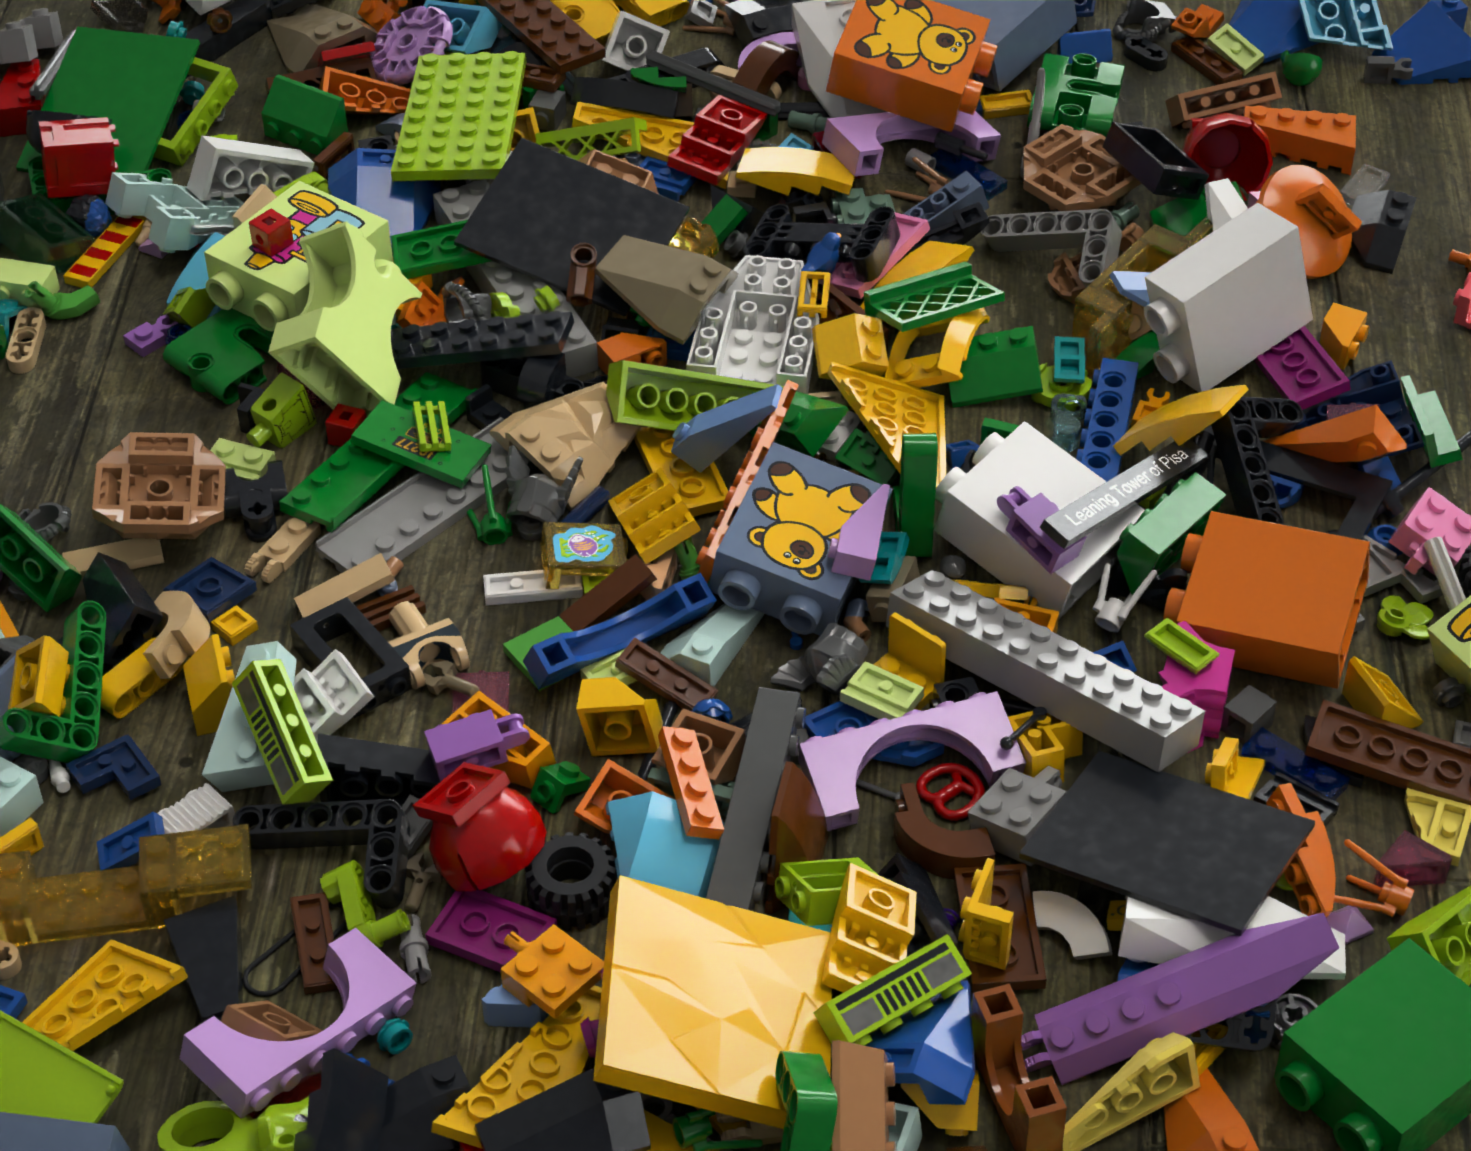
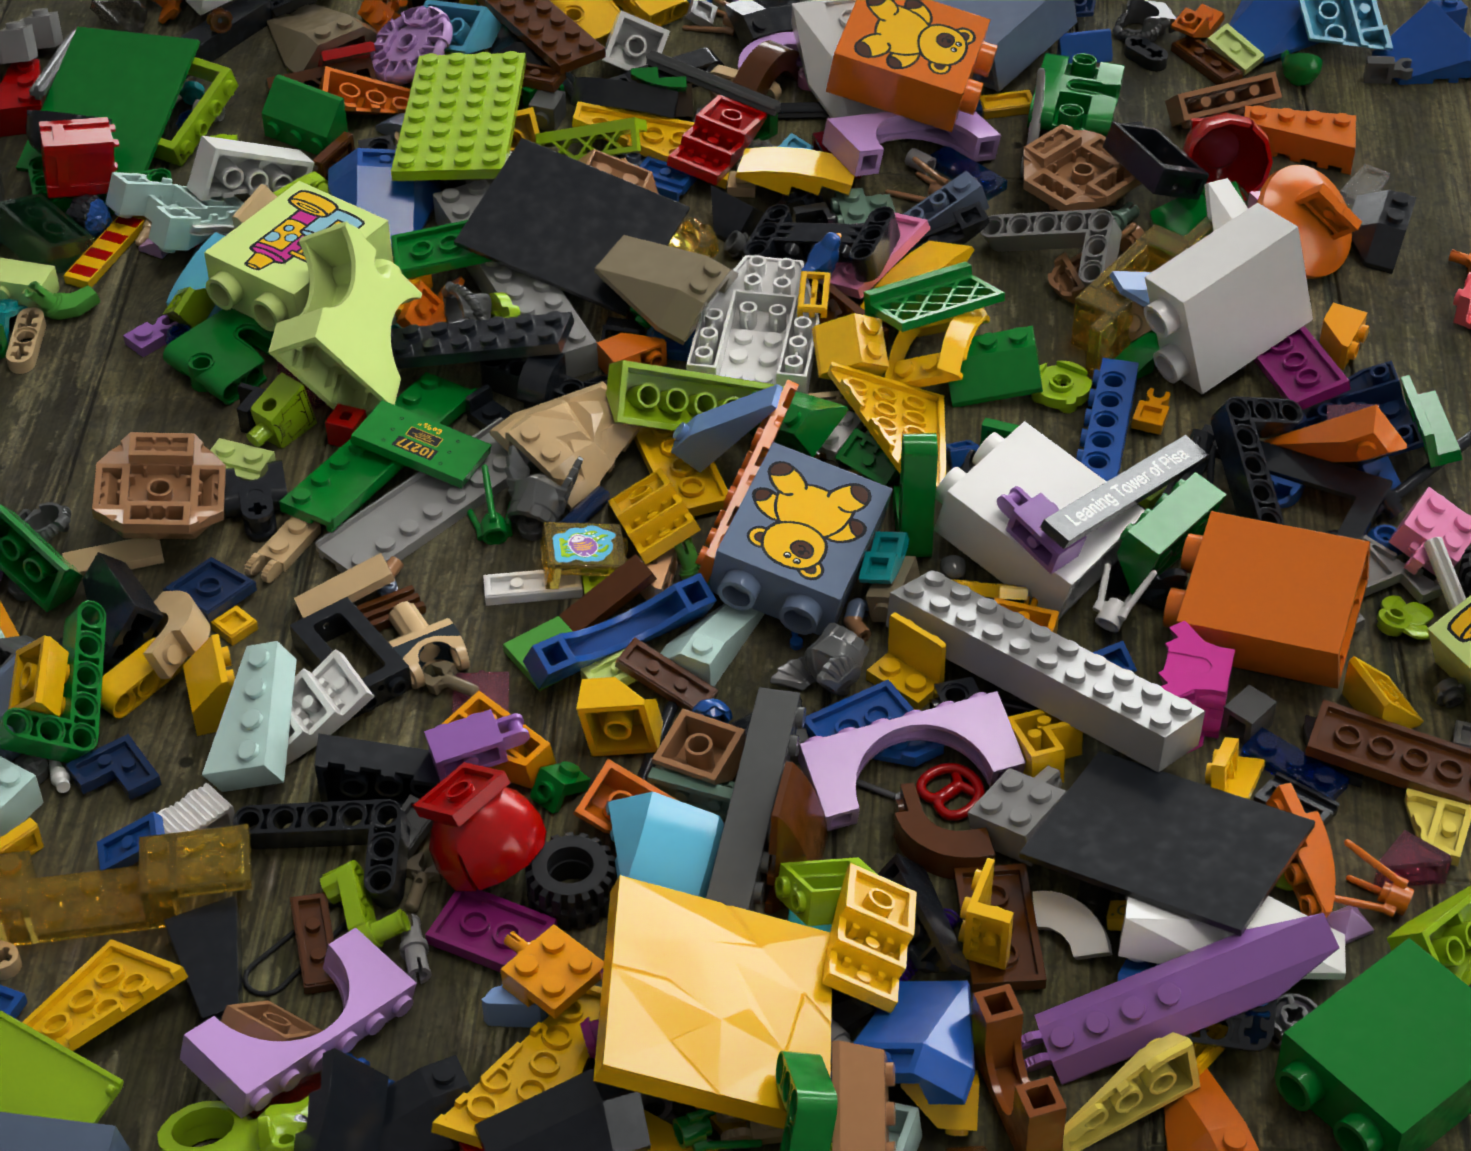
(176, 30): teal plate -> none
(269, 235): red piece -> none
(281, 731): lime brick -> none
(394, 1036): teal plate -> none
(430, 411): lime tile -> none
(546, 299): lime plate -> none
(581, 275): reddish brown piece -> none
(690, 783): orange plate -> none
(725, 217): green tile -> none
(808, 122): sand green pin -> none
(860, 537): lavender slope -> none
(881, 692): yellowish green plate -> none
(894, 992): brick -> none
(957, 146): black axle -> none
(1039, 713): black hinge -> none
(1066, 423): clear light blue leg -> none
(1069, 359): teal slope -> none
(1181, 418): yellow slope -> none
(1181, 646): lime tile -> none

